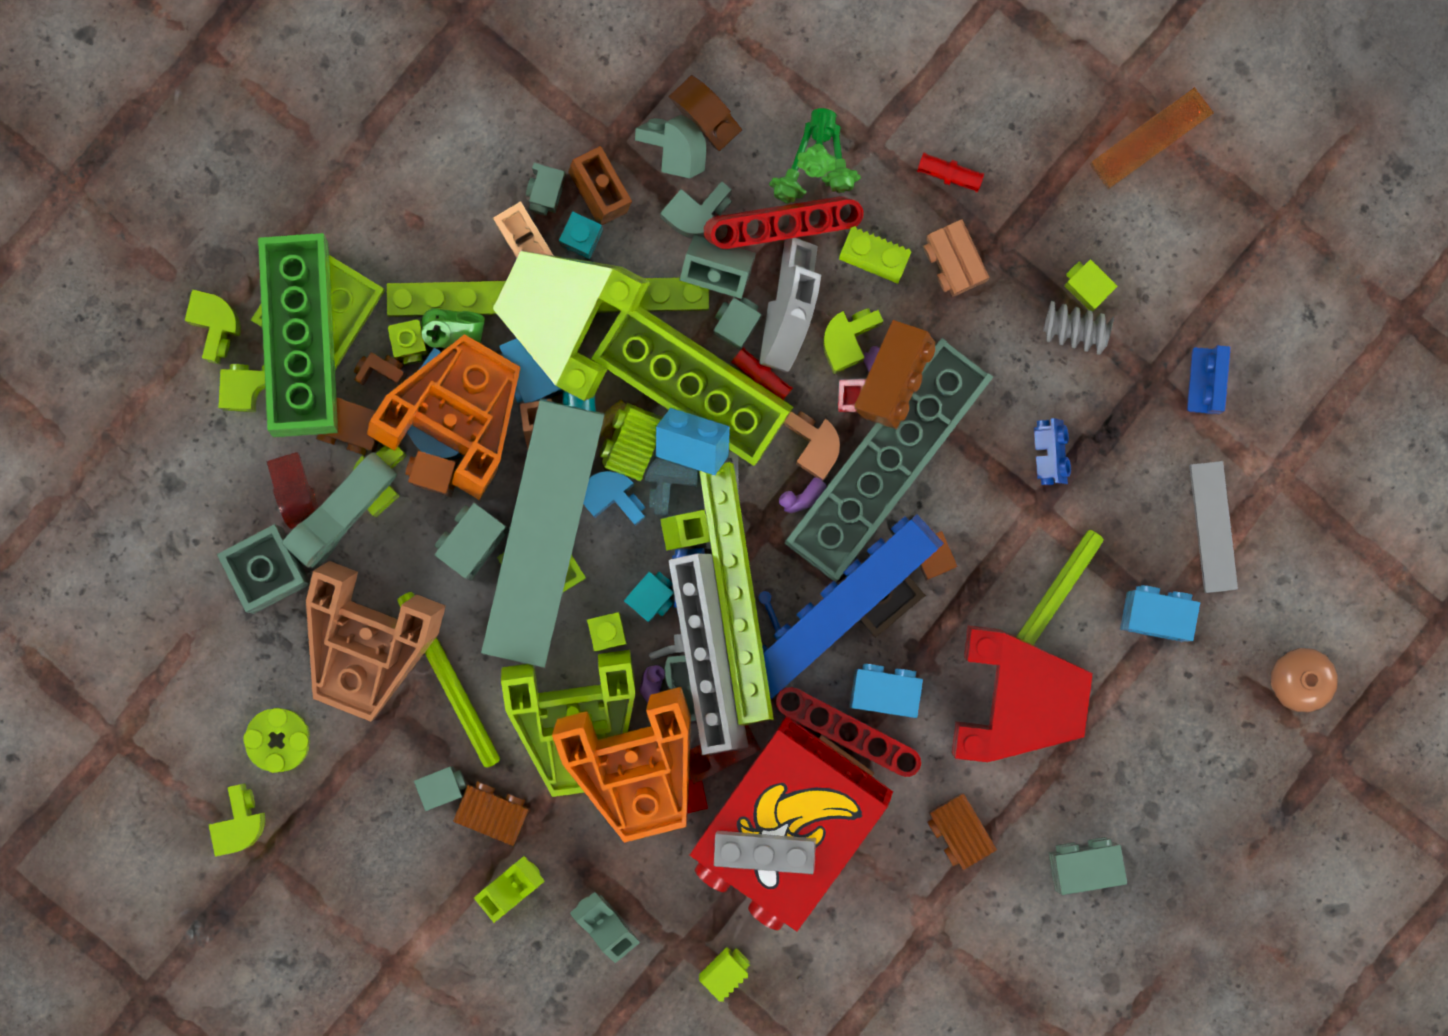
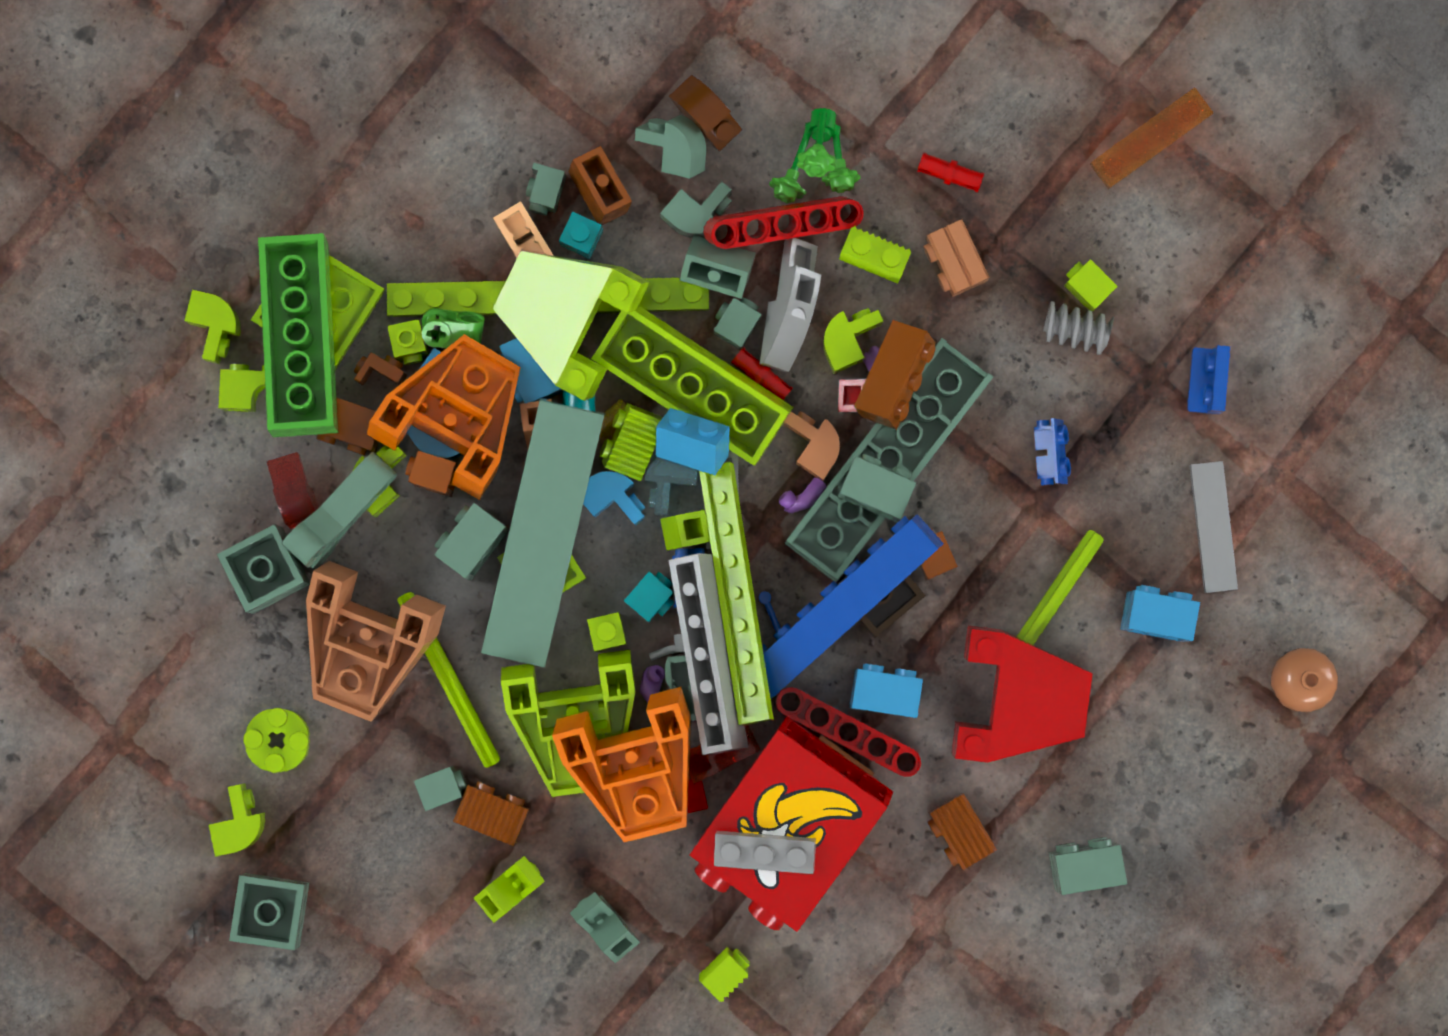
(269, 911): none -> sand green brick
(877, 488): none -> sand green brick

